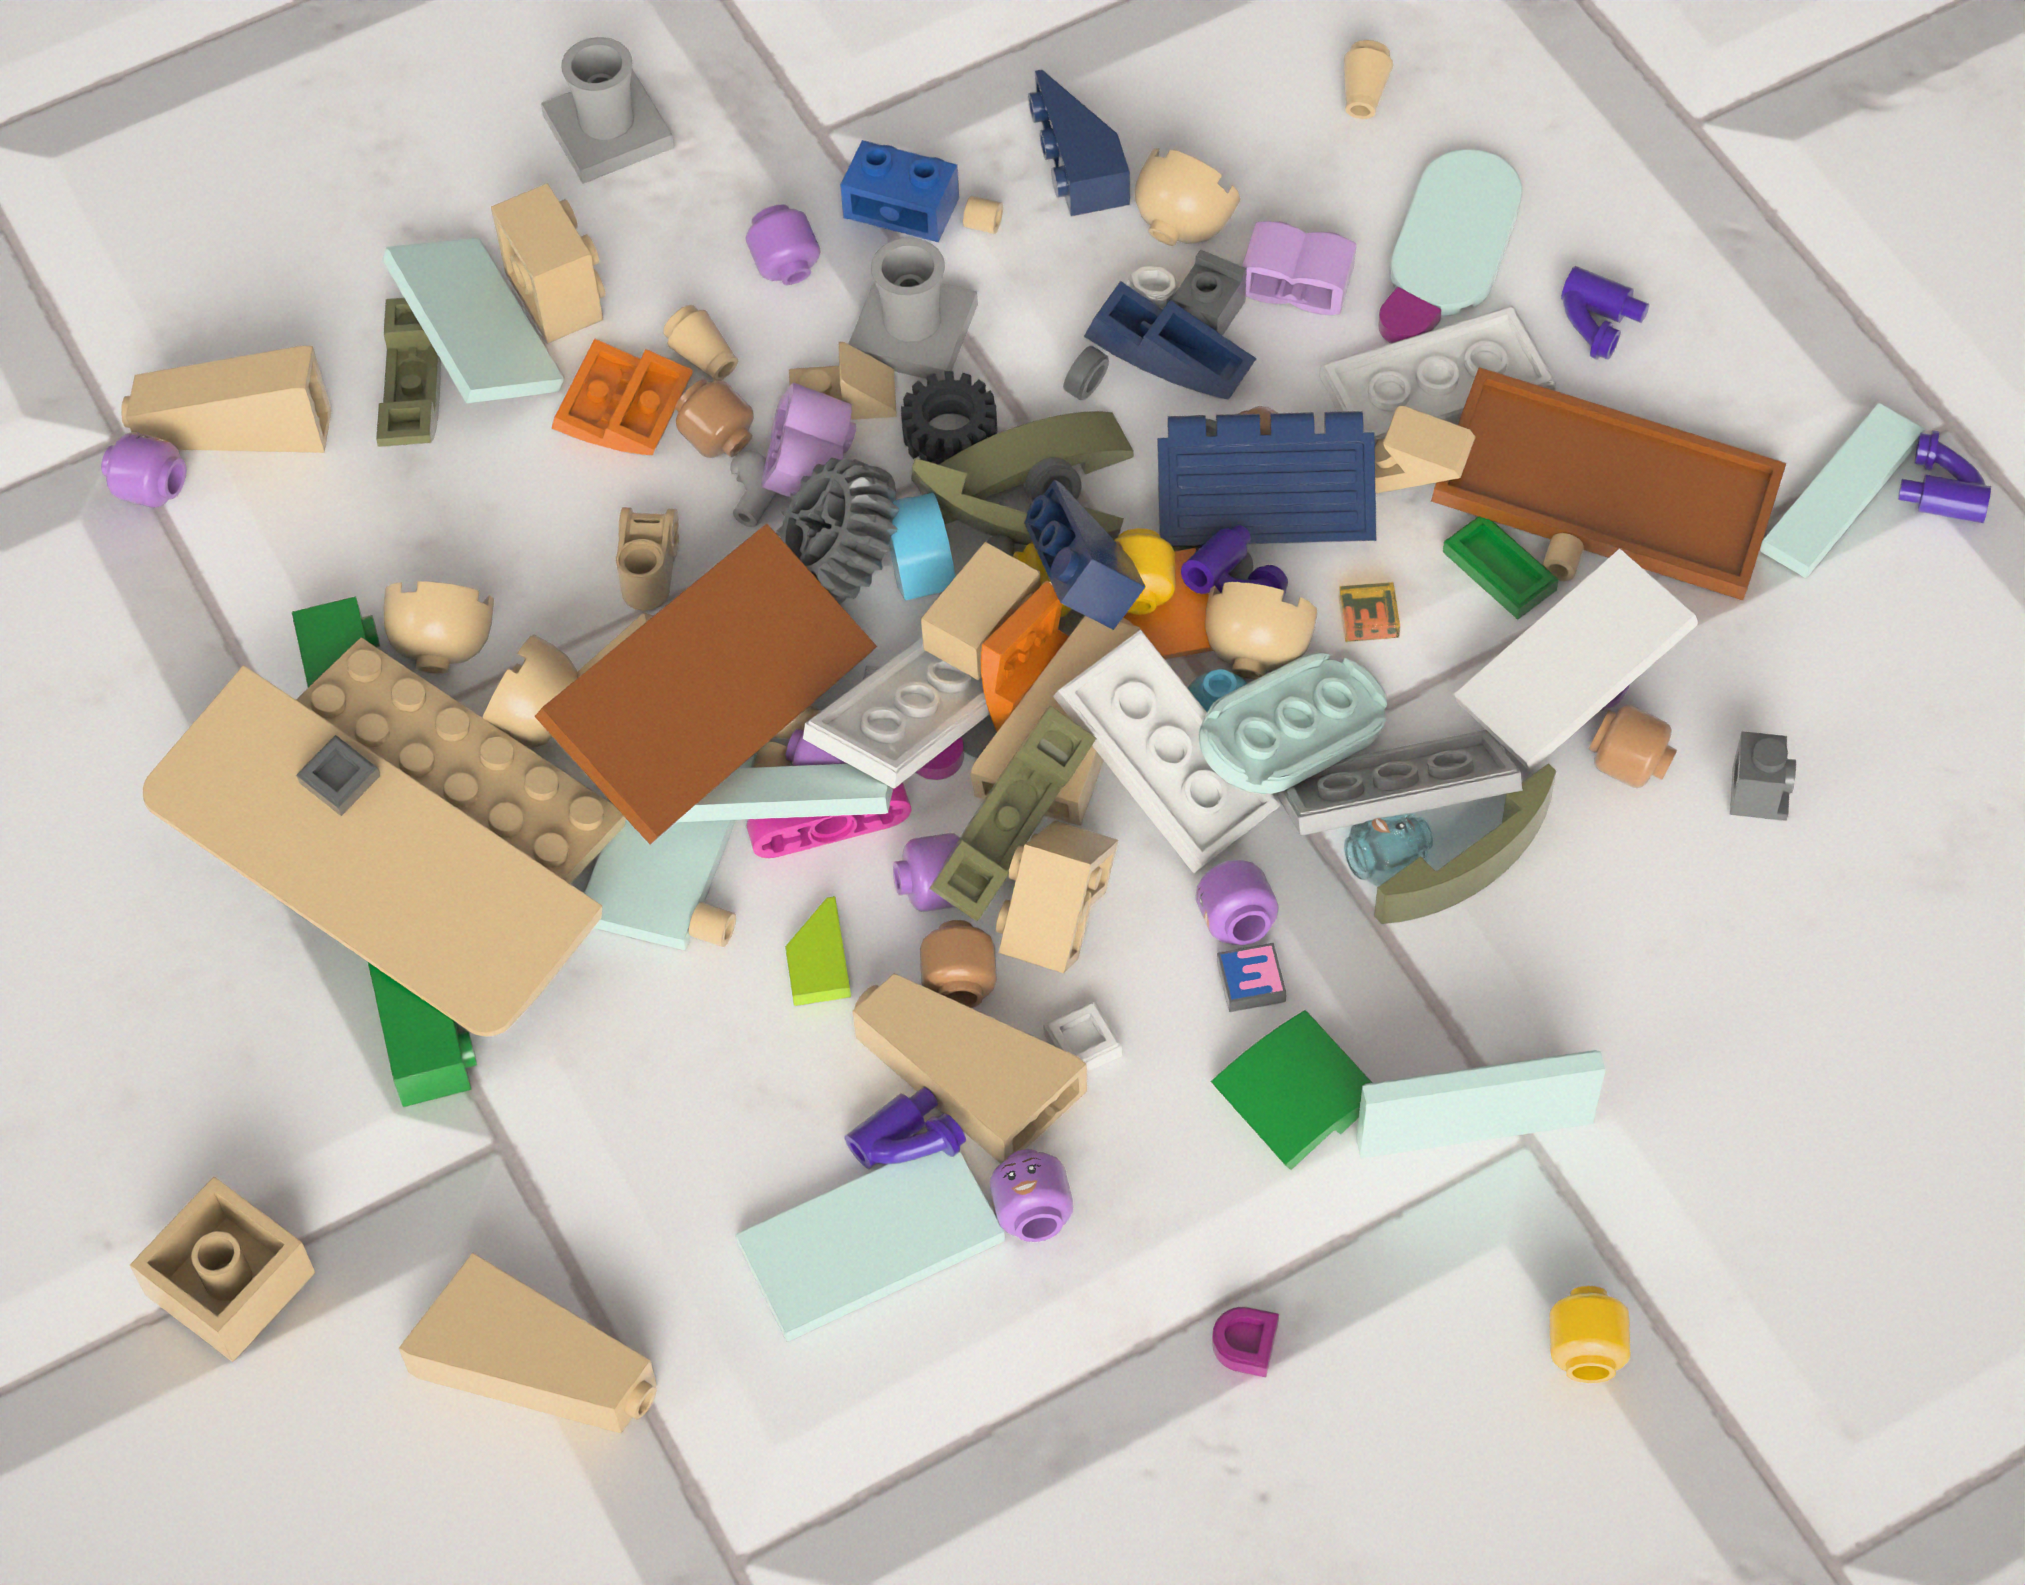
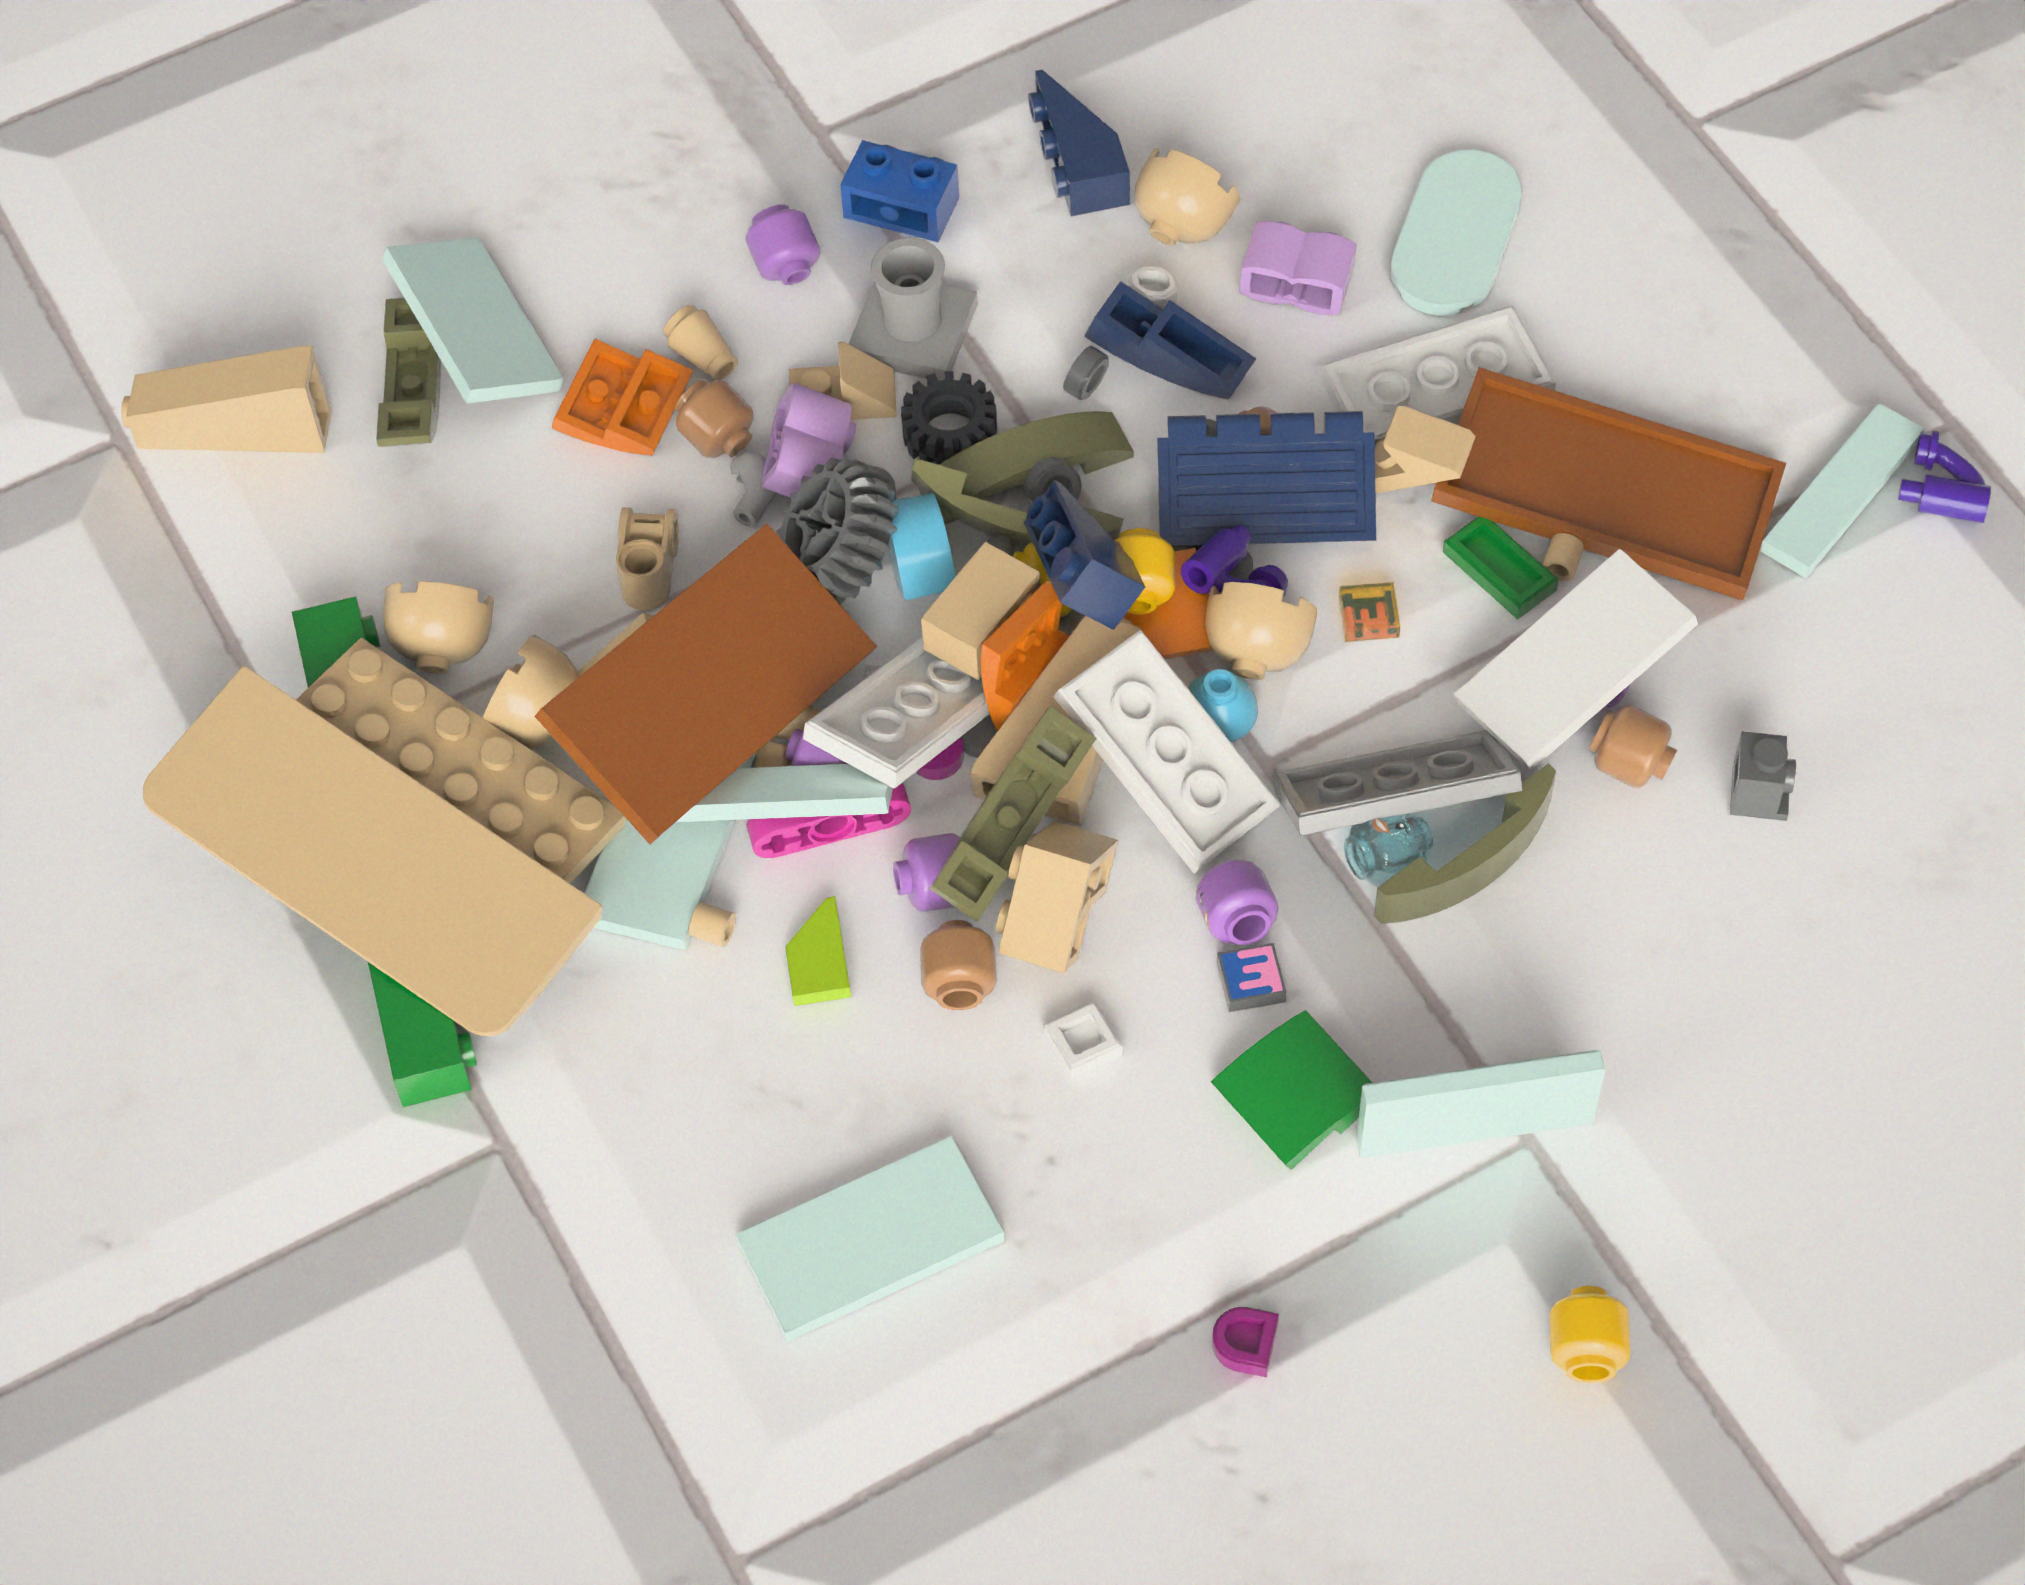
(144, 470): medium lavender head -> none
(223, 1268): tan brick -> none
(338, 775): dark grey tile -> none
(525, 1350): tan slope -> none
(549, 262): tan brick -> none
(607, 114): light grey plant -> none
(889, 1132): dark purple plant -> none
(981, 1071): tan slope -> none
(982, 214): tan piece -> none
(1031, 1195): medium lavender head -> none
(1213, 291): dark grey brick -> none
(1292, 723): light aqua tile -> none
(1366, 74): tan cone -> none
(1406, 316): magenta tile -> none
(1594, 293): dark purple plant -> none

